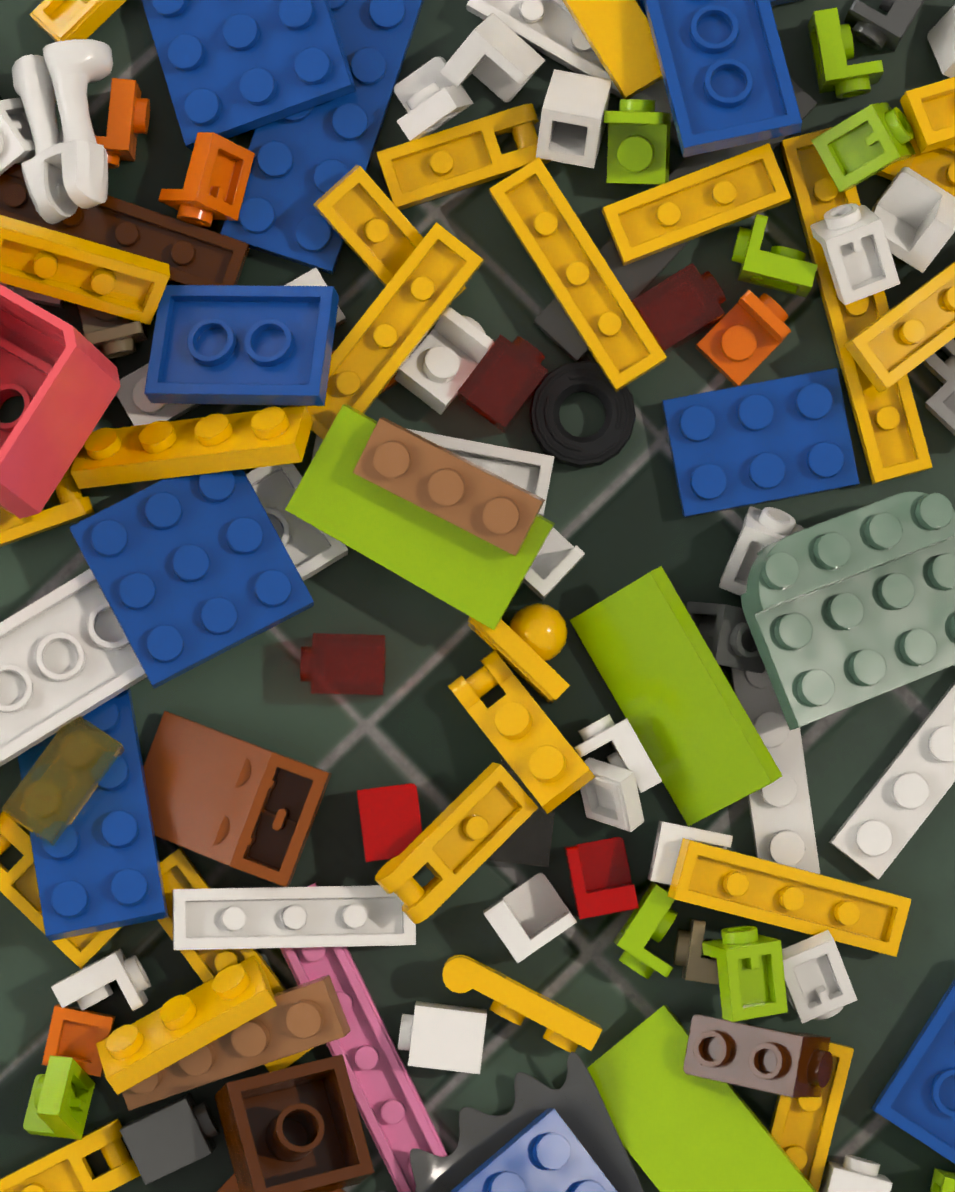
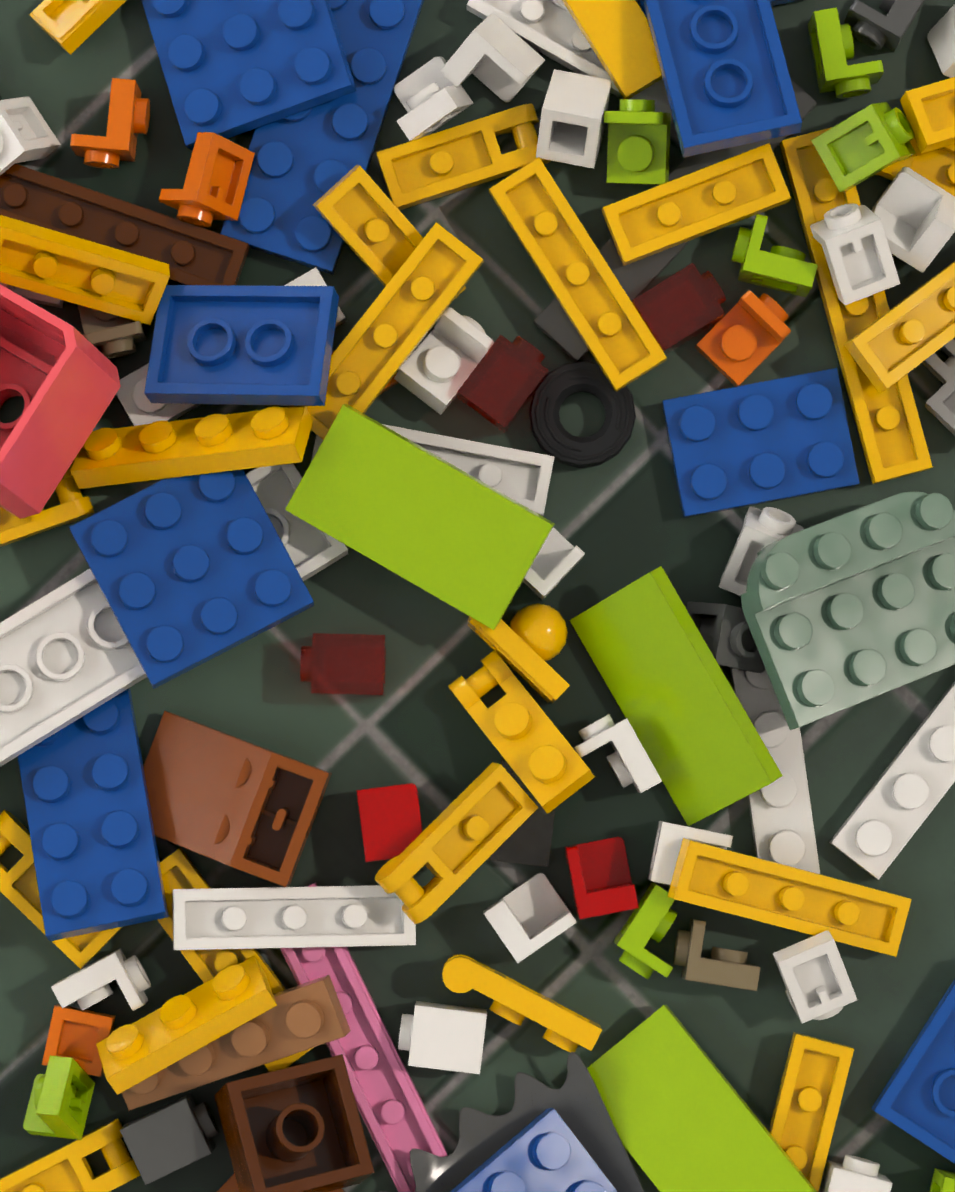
(62, 779): clear yellow plate -> none
(71, 171): white piece -> none
(448, 486): medium nougat plate -> none
(612, 796): white tile -> none
(748, 973): lime bracket -> none
(758, 1057): bracket -> none

